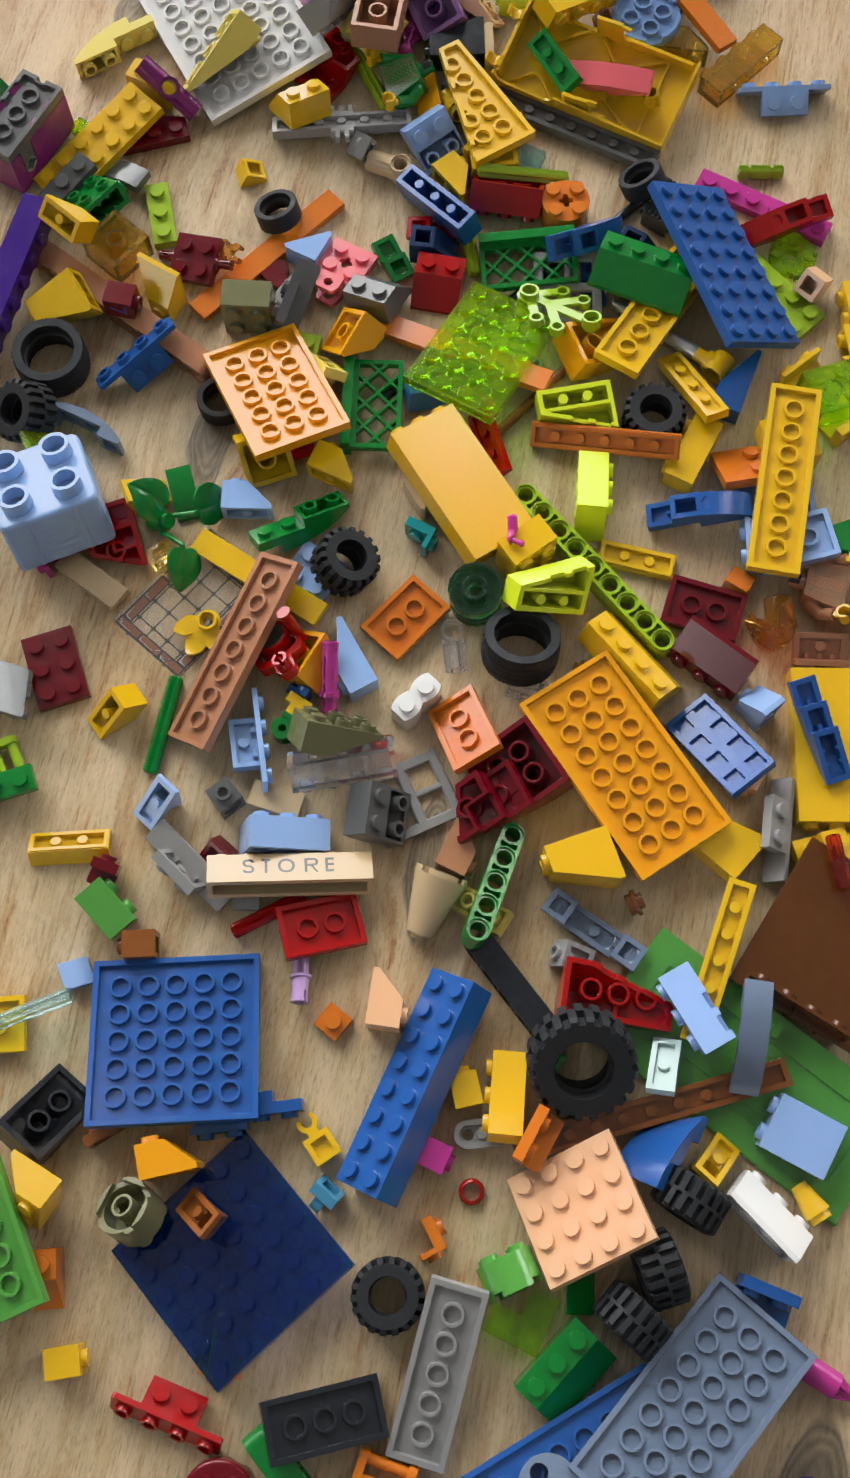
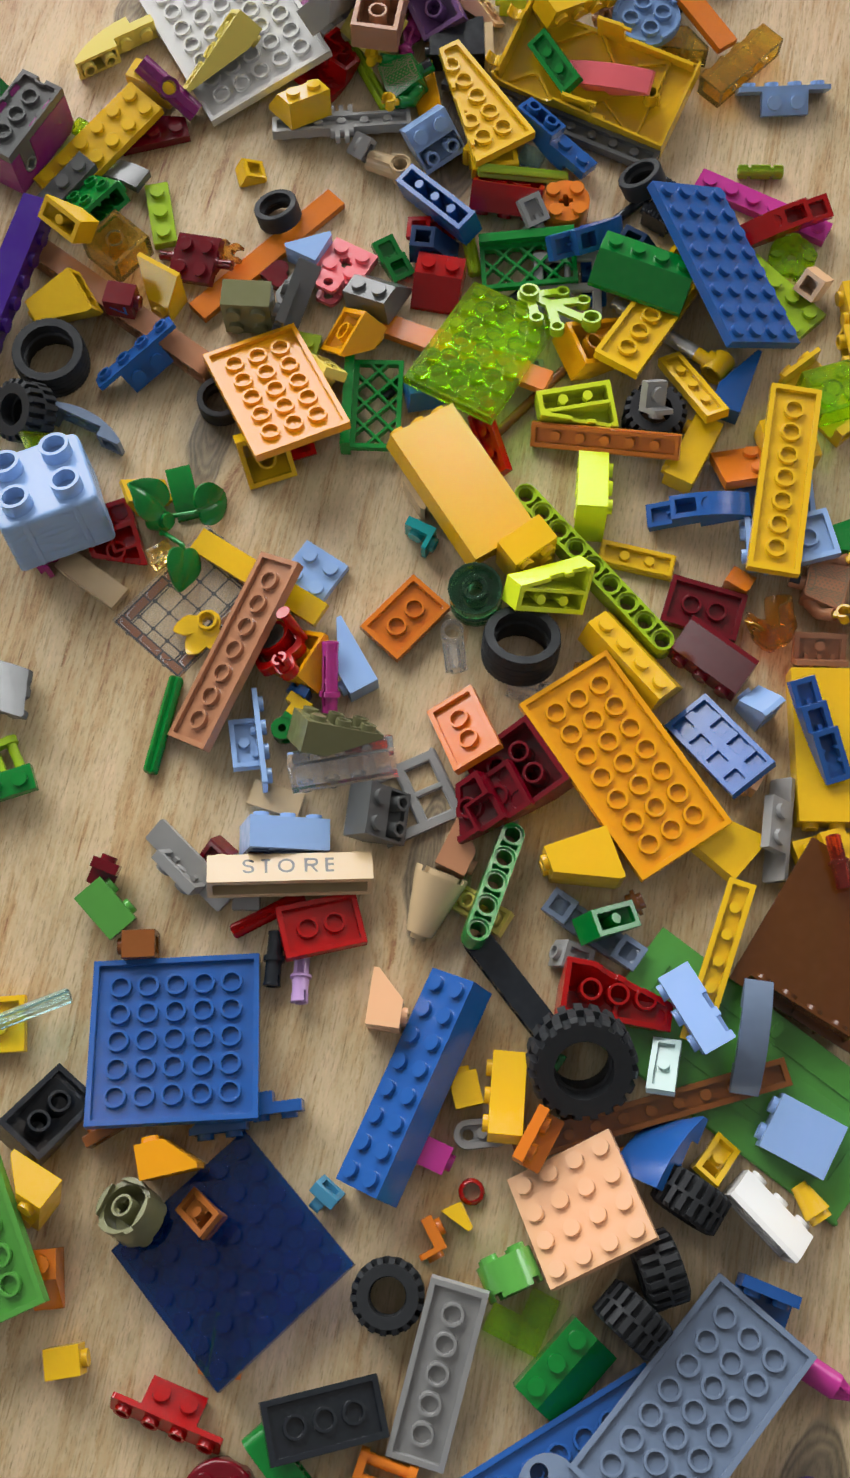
(56, 668): dark red plate -> none
(68, 847): yellow slope -> none
(76, 973): light blue slope -> none
(117, 709): yellow slope -> none
(157, 802): light blue slope -> none
(225, 797): dark grey brick -> none
(244, 501): light blue slope -> none
(273, 960): none -> black pin
(307, 522): green slope -> none
(320, 1143): yellow plate -> none
(330, 466): yellow slope -> none
(333, 1021): orange plate -> none
(356, 549): black tyre -> none
(410, 705): white brick -> none
(447, 101): yellow cone -> none
(452, 174): yellow slope -> none
(459, 1215): none -> yellow slope
(512, 525): dark pink piece -> none
(533, 211): none -> light grey bracket
(553, 142): none -> blue slope
(580, 1296): green slope -> none
(606, 922): none -> green slope
(654, 398): none -> light grey bracket

